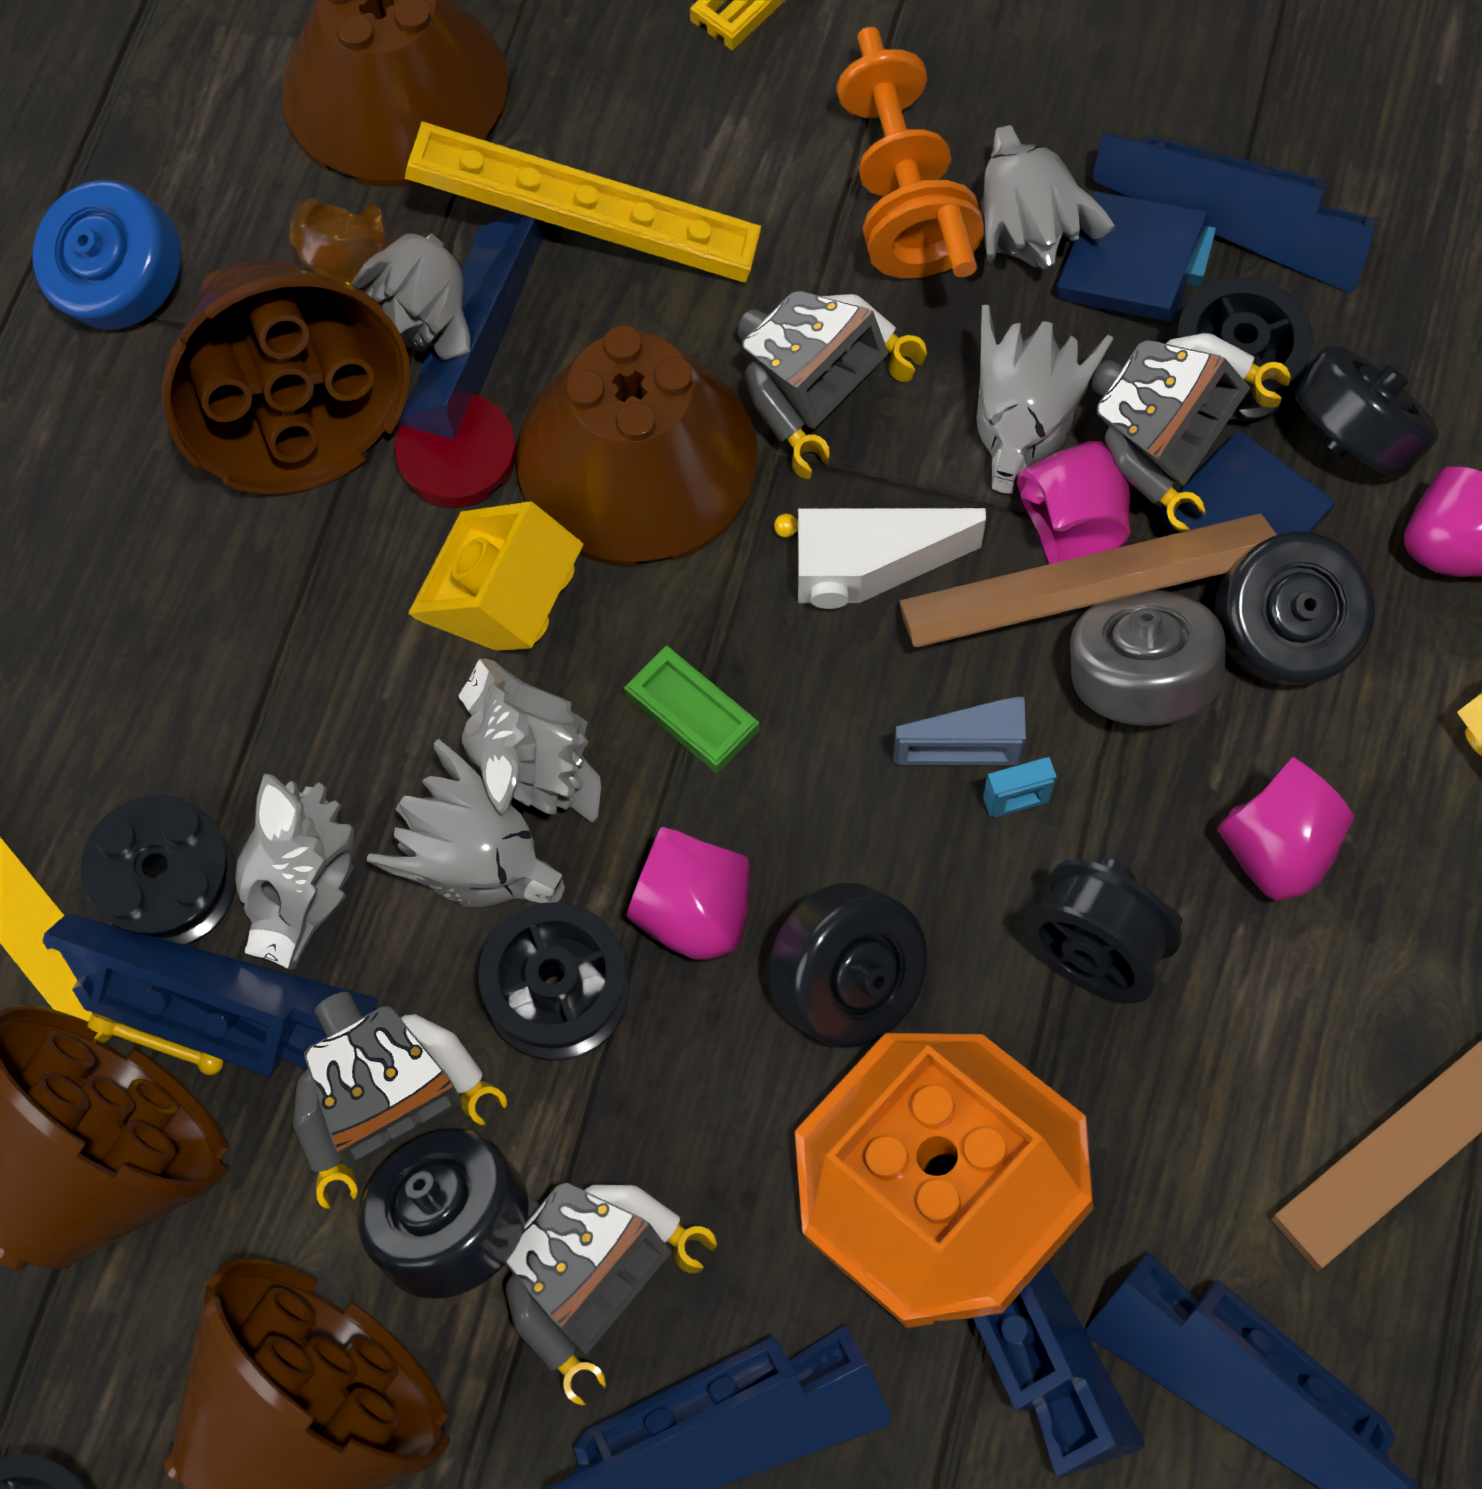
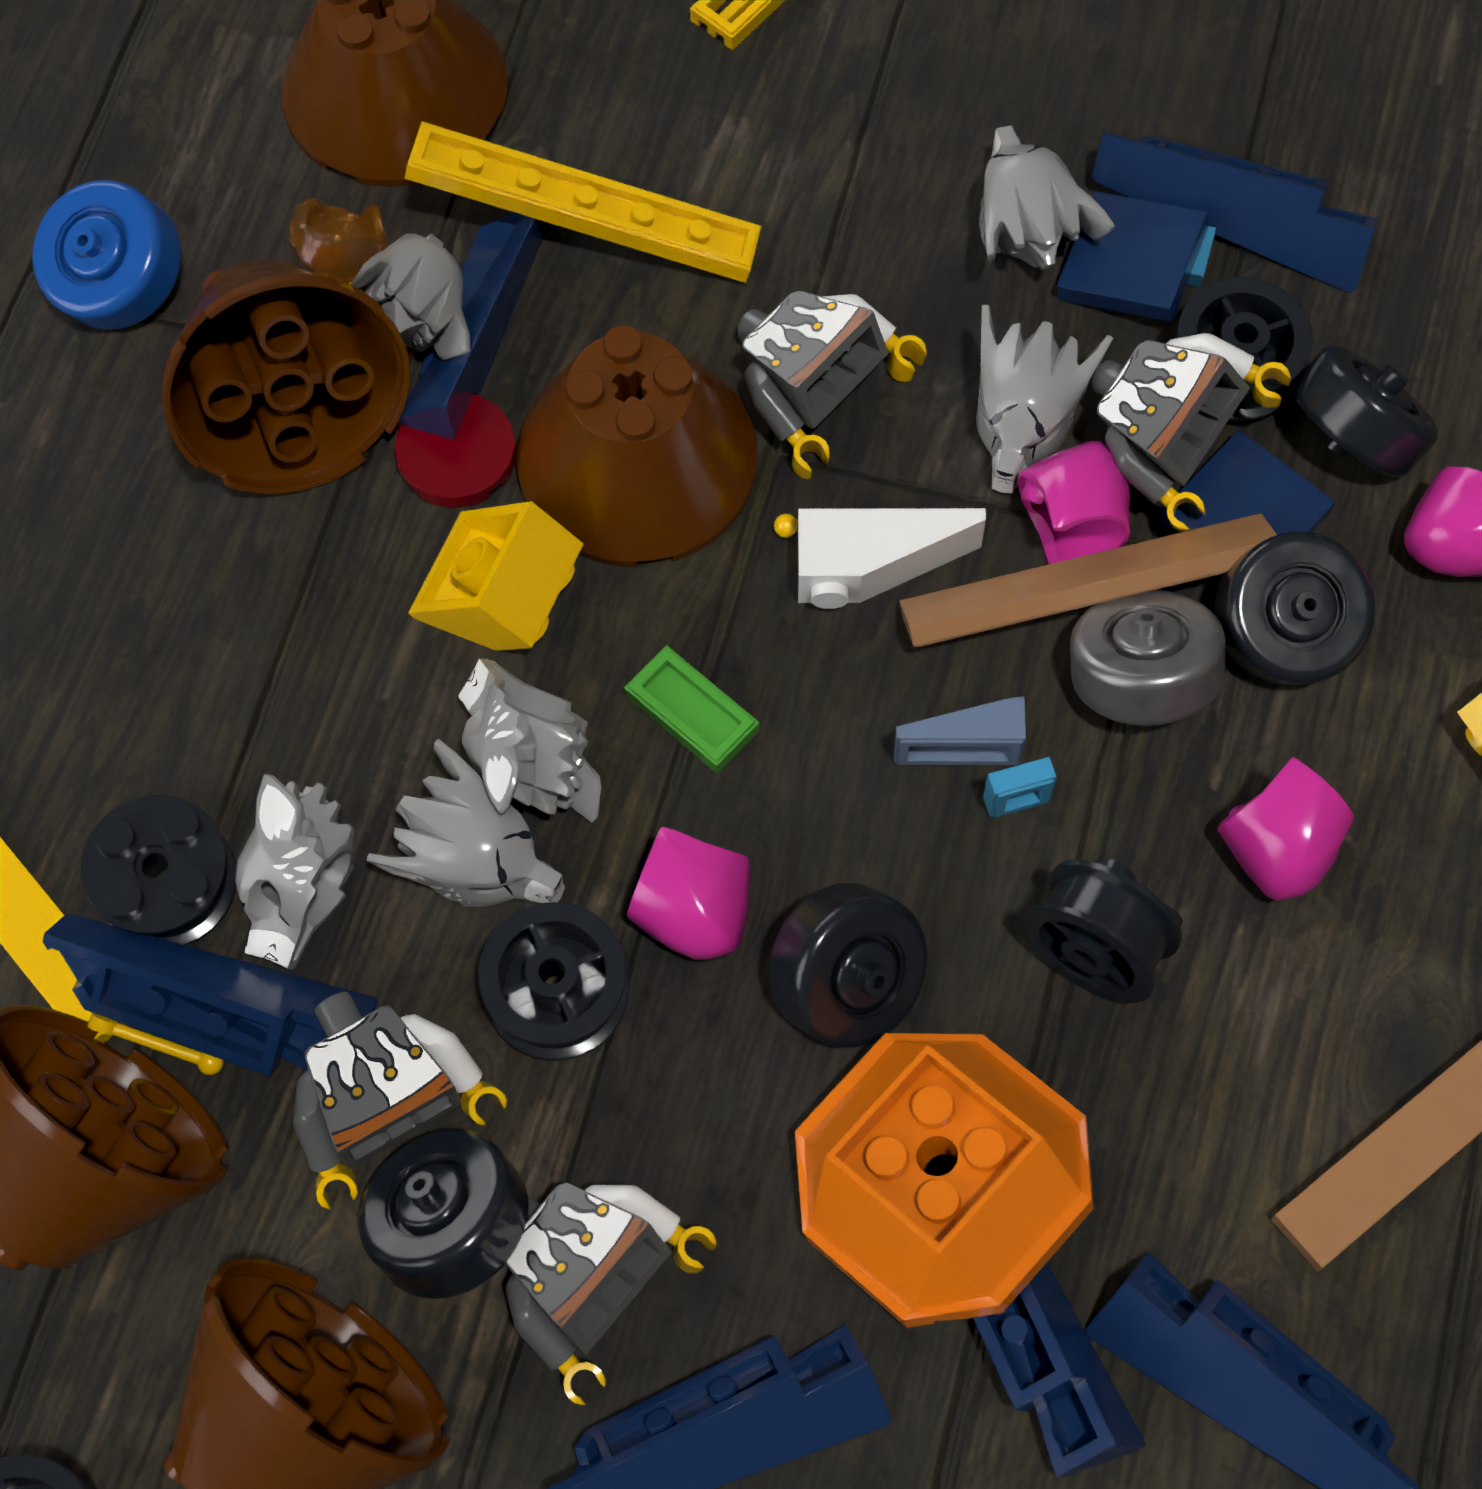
(921, 220): orange piece -> none

